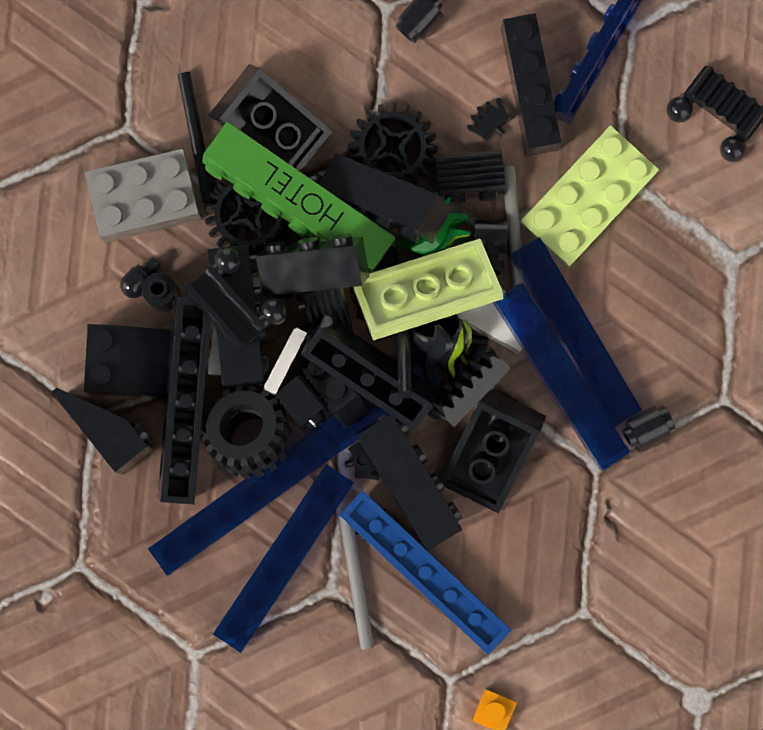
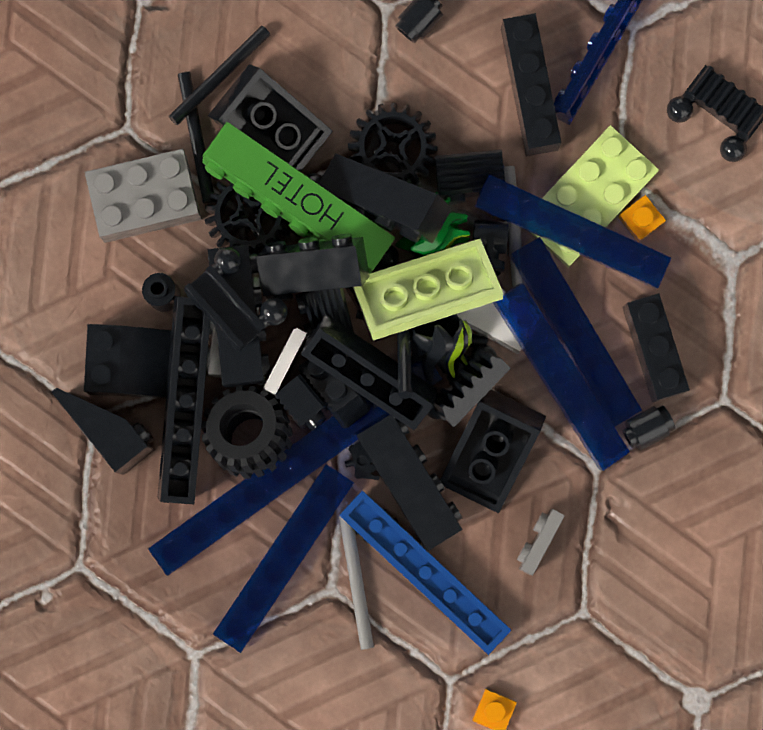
(133, 280): black cylinder -> none
(219, 75): none -> black bar
(490, 121): black piece -> none
(532, 553): none -> light grey plate
(572, 231): none -> clear blue plate
(641, 218): none -> light orange plate
(655, 348): none -> black brick

